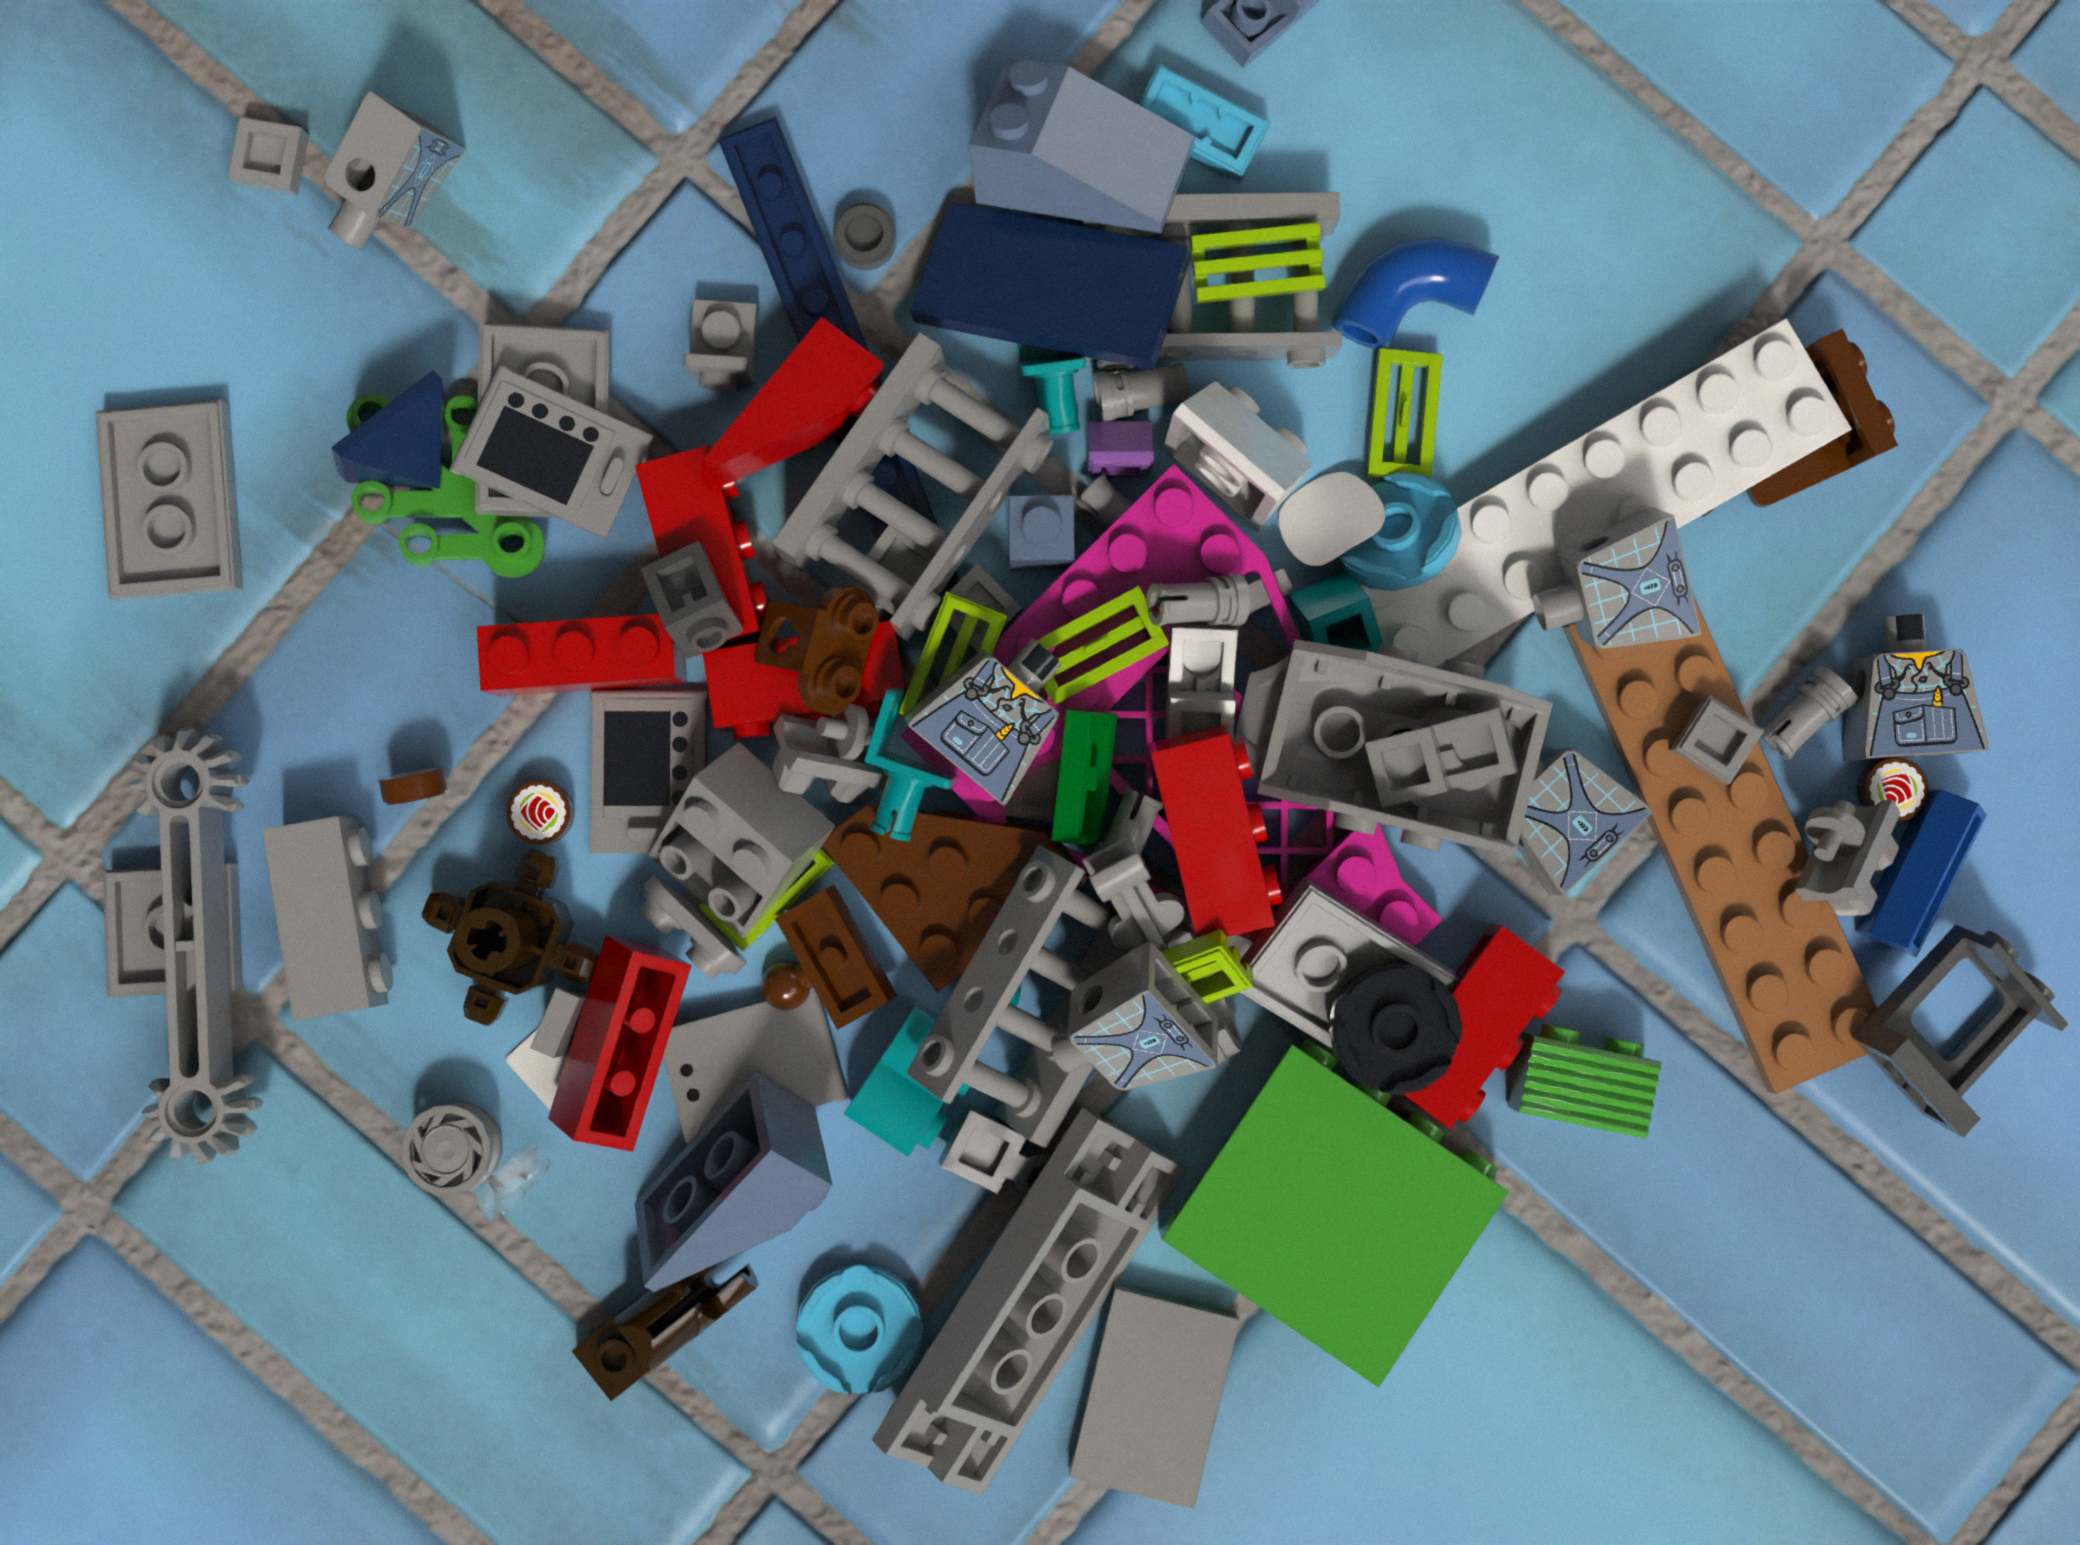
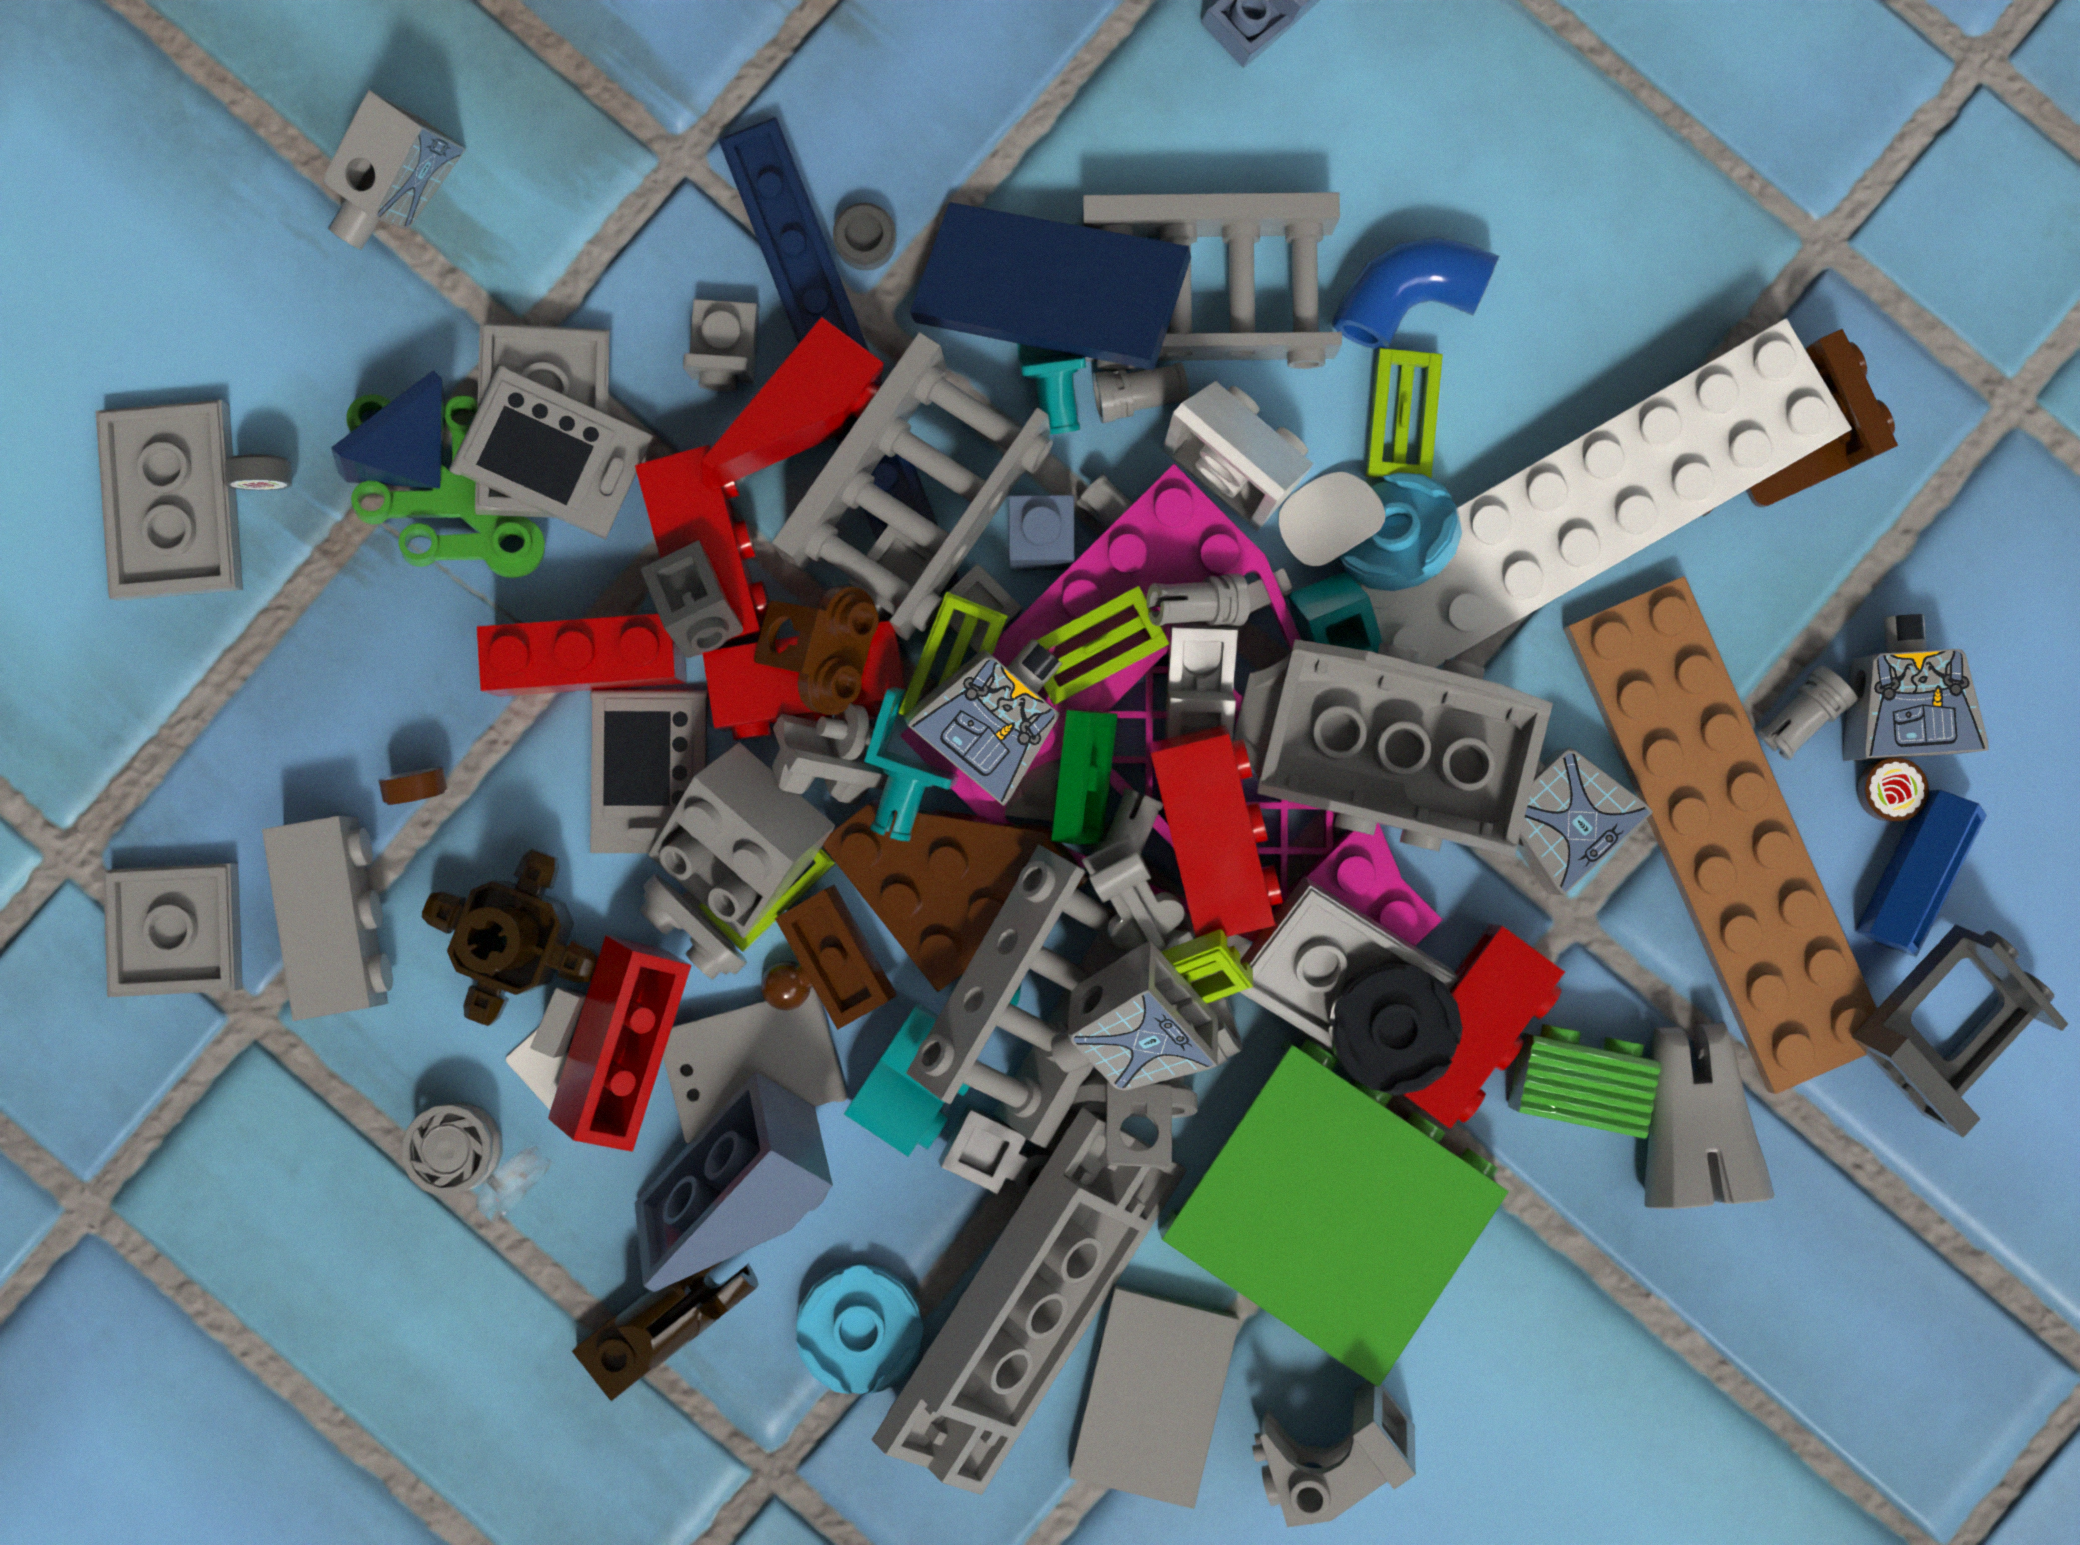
(196, 946): light grey arm -> none
(258, 472): none -> dark grey tile
(268, 156): light grey tile -> none
(540, 812): tile -> none
(1075, 150): sand blue slope -> none
(1120, 448): medium lavender slope -> none
(1154, 1101): none -> light grey bracket
(1223, 130): medium azure plate -> none
(1246, 238): lime tile -> none
(1369, 1456): none -> light grey tile
(1441, 757): light grey slope -> none
(1624, 585): light grey torso -> none
(1701, 1125): none -> light grey piece
(1716, 740): light grey tile -> none
(1846, 853): light grey hips -> none

